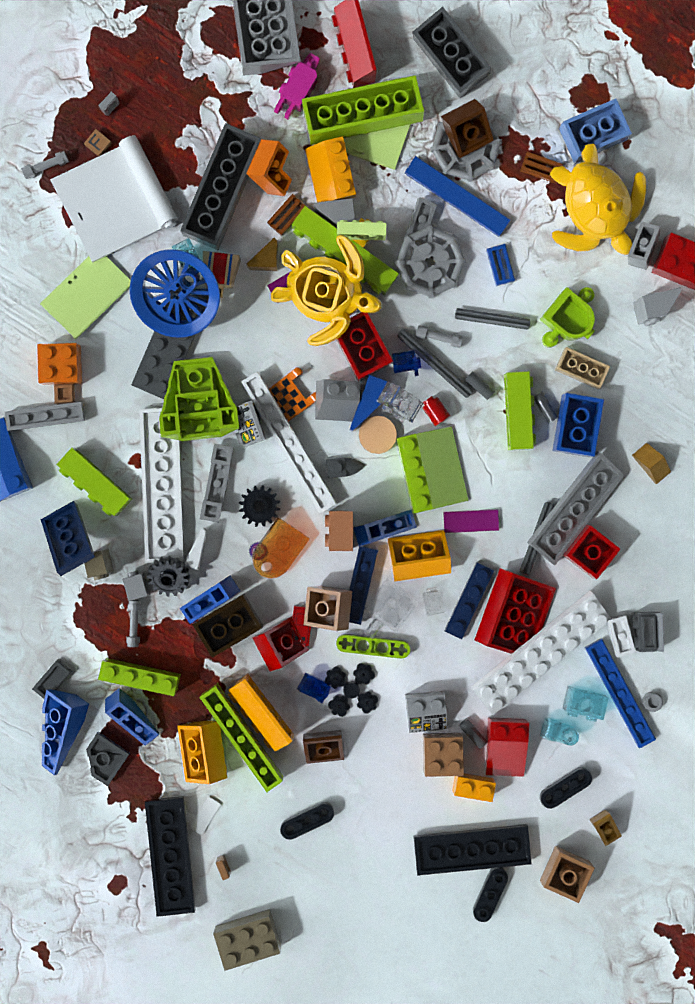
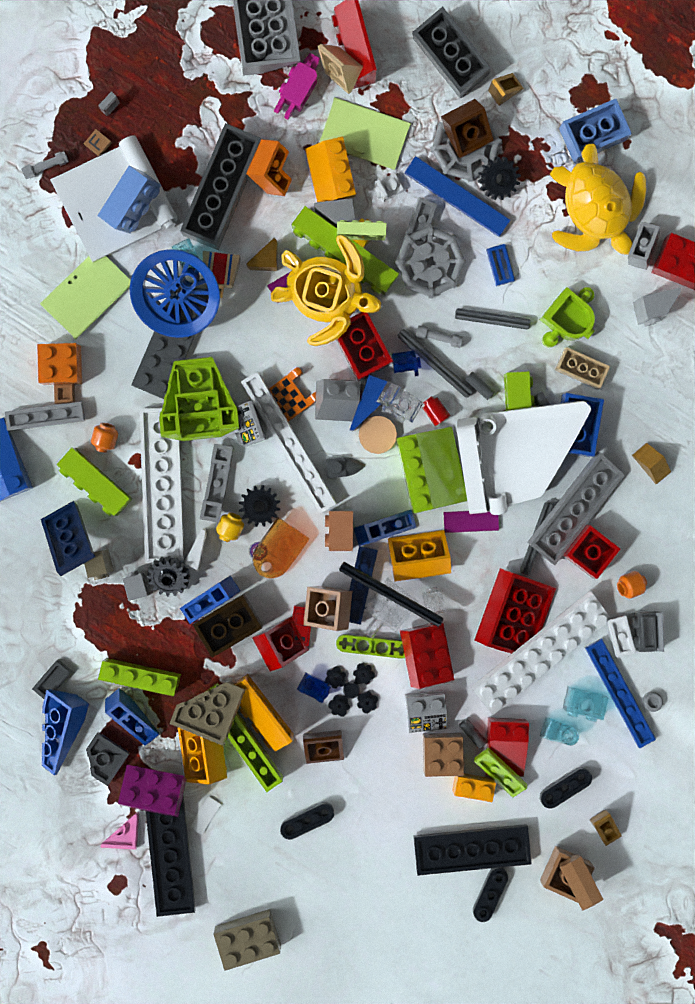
(104, 437): none -> orange head
(125, 836): none -> bright pink tile
(129, 200): none -> medium blue brick
(133, 640): light grey bar -> none
(152, 790): none -> magenta brick
(210, 713): none -> dark tan plate
(223, 867): medium nougat tile -> none
(230, 527): none -> yellow head
(276, 226): dark orange tile -> none
(340, 66): none -> tan slope
(363, 109): lime brick -> none
(388, 187): none -> white bracket
(391, 594): none -> black axle
(427, 655): none -> red brick
(469, 600): dark blue plate -> none
(500, 772): none -> lime tile
(504, 88): none -> pearl gold slope
(508, 180): none -> black gear
(516, 454): none -> white panel
(541, 167): dark orange tile -> none
(581, 882): none -> medium nougat piece
(632, 585): none -> orange head

